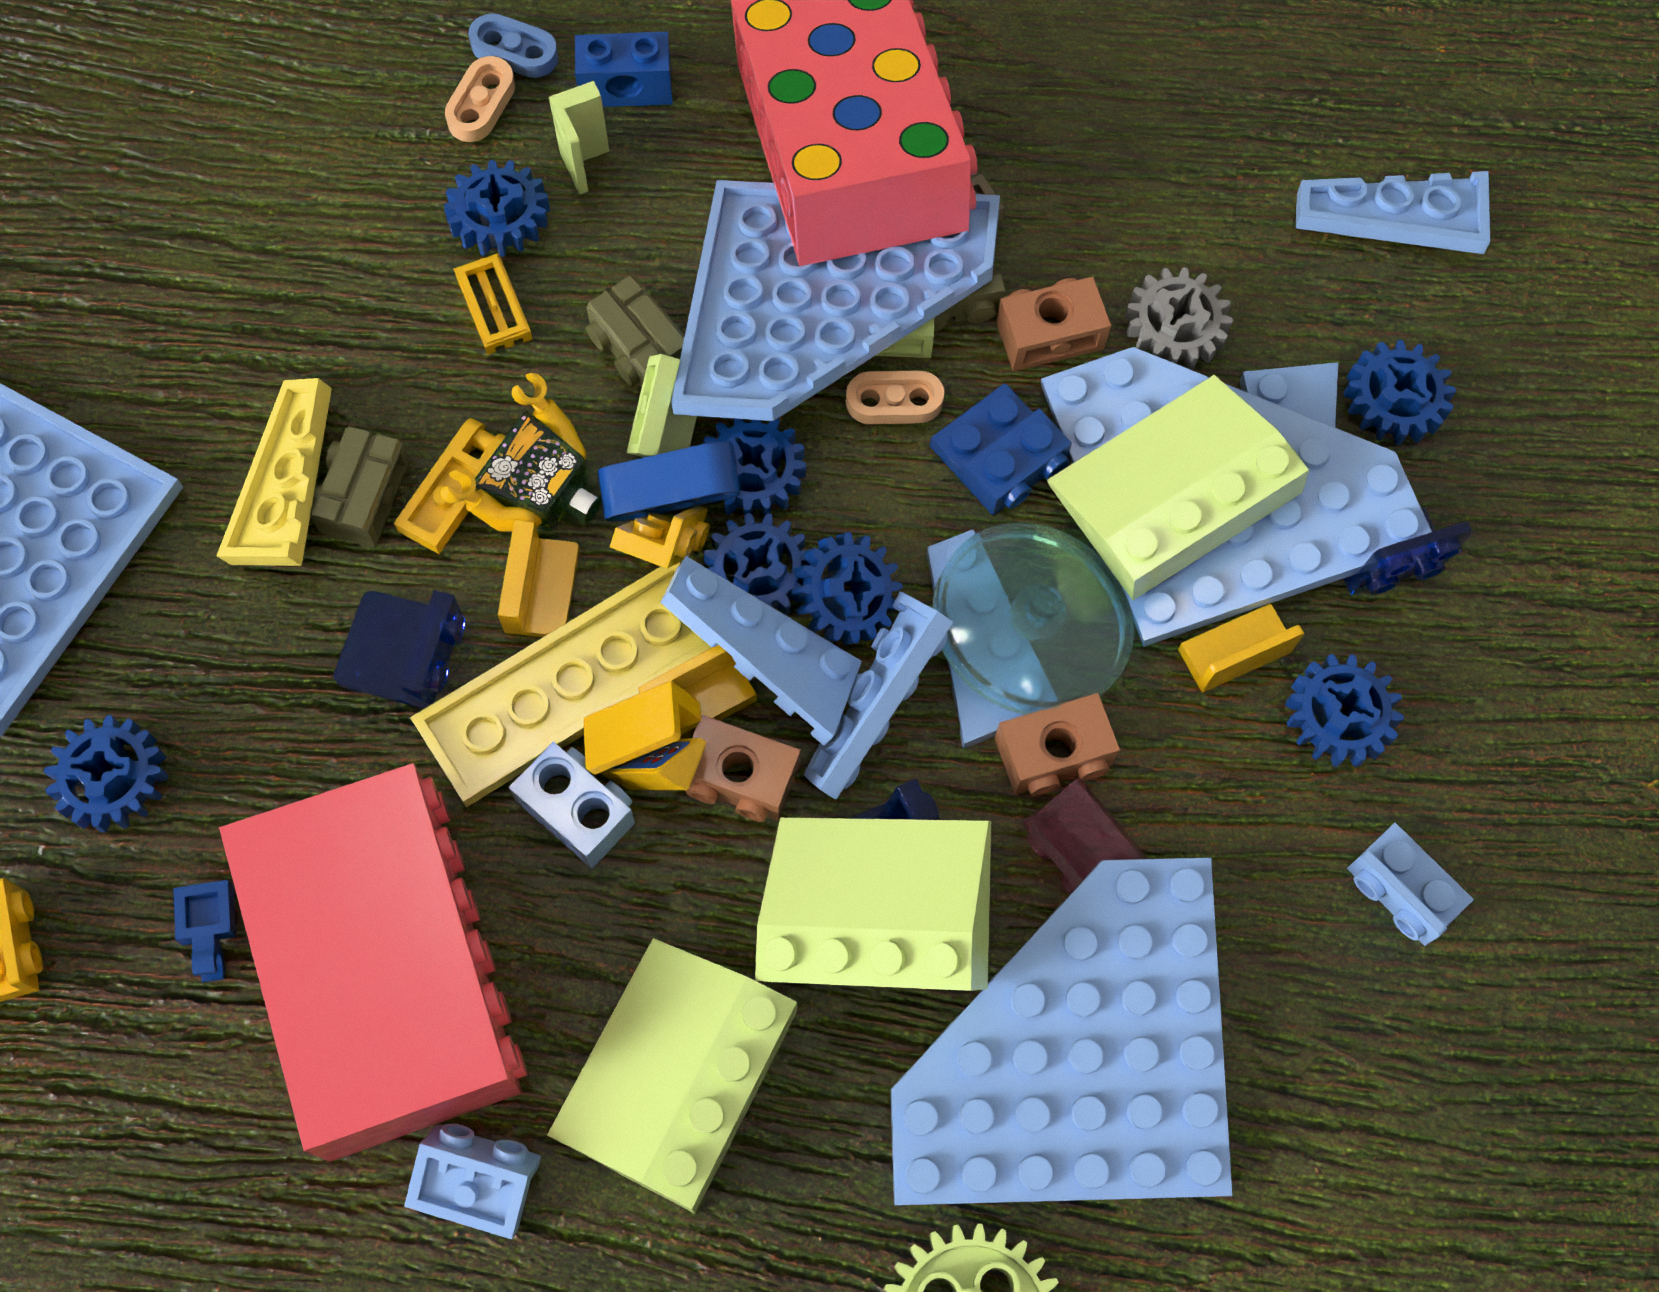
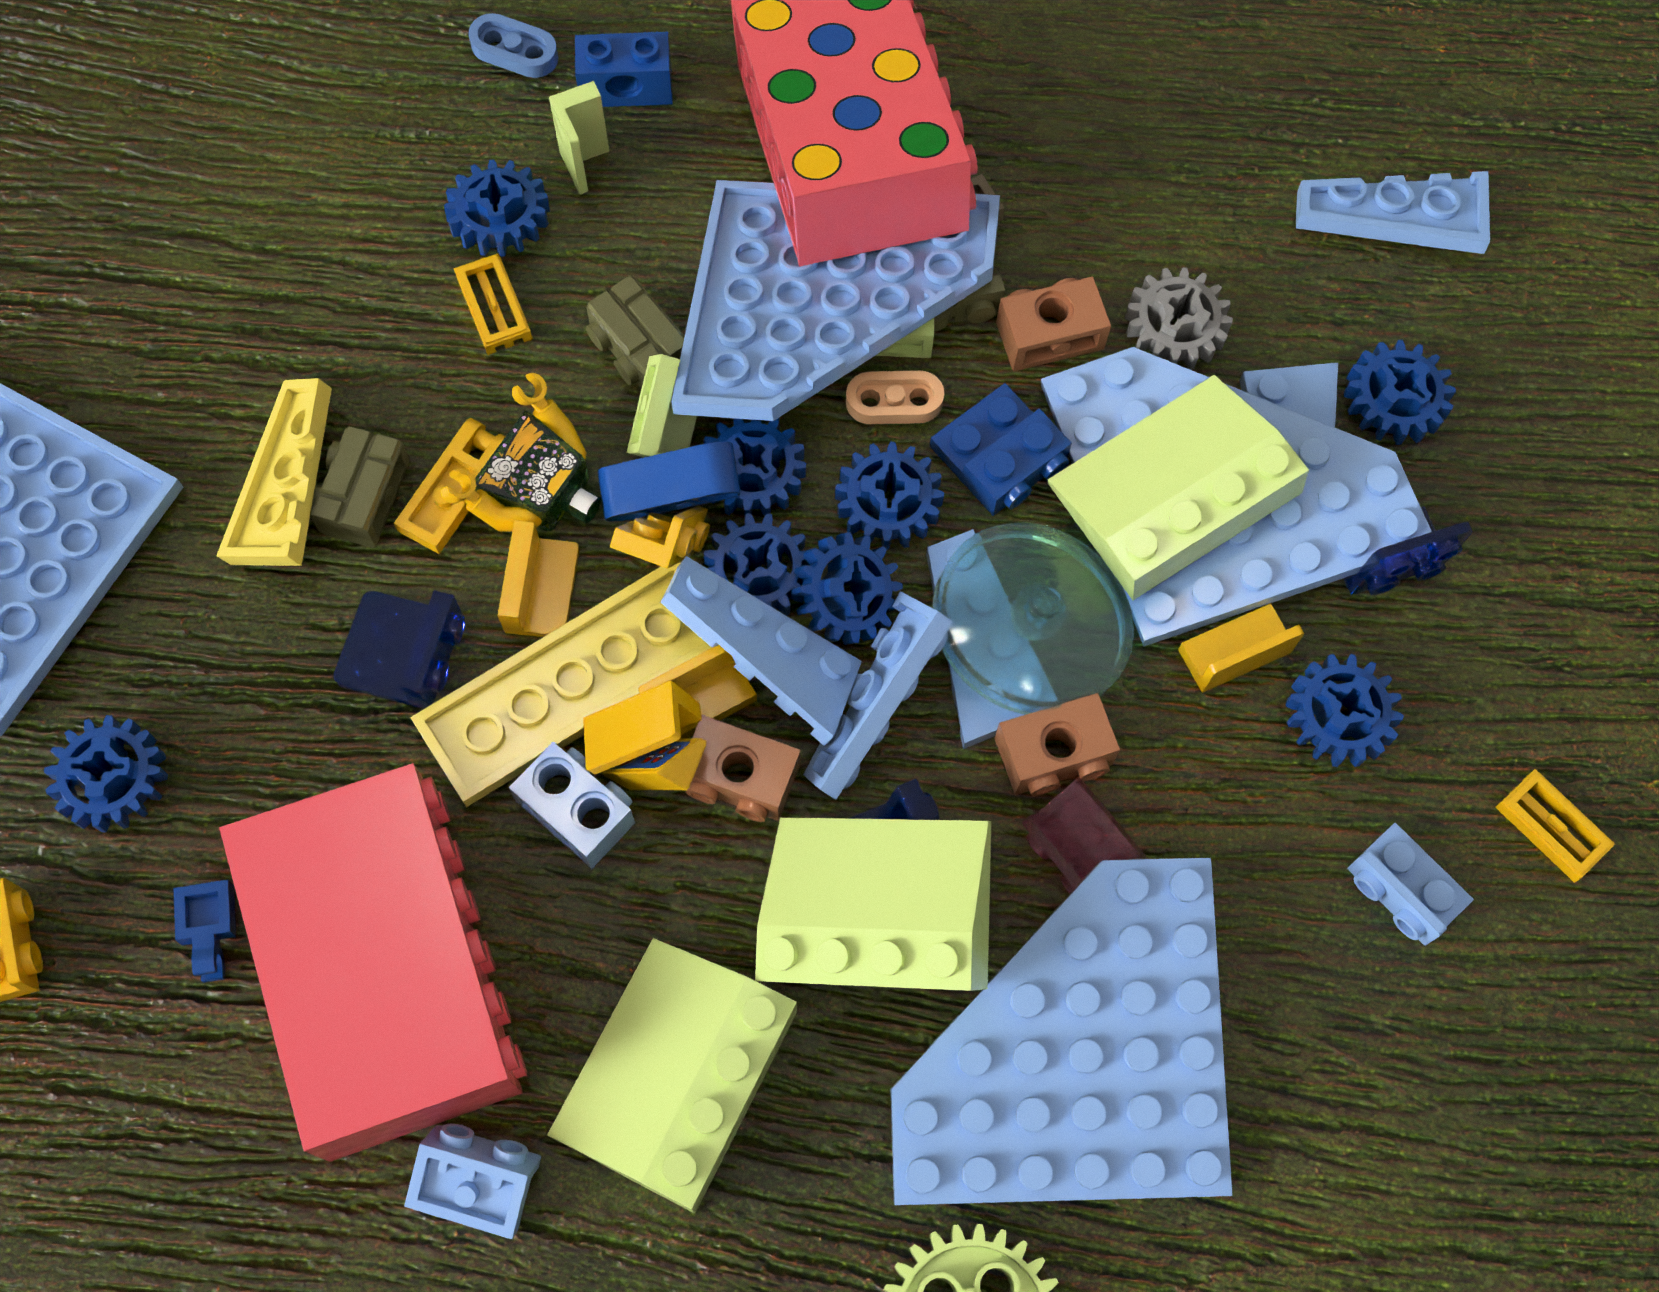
(476, 102): light nougat plate -> none
(912, 496): none -> blue gear
(1544, 840): none -> yellow tile

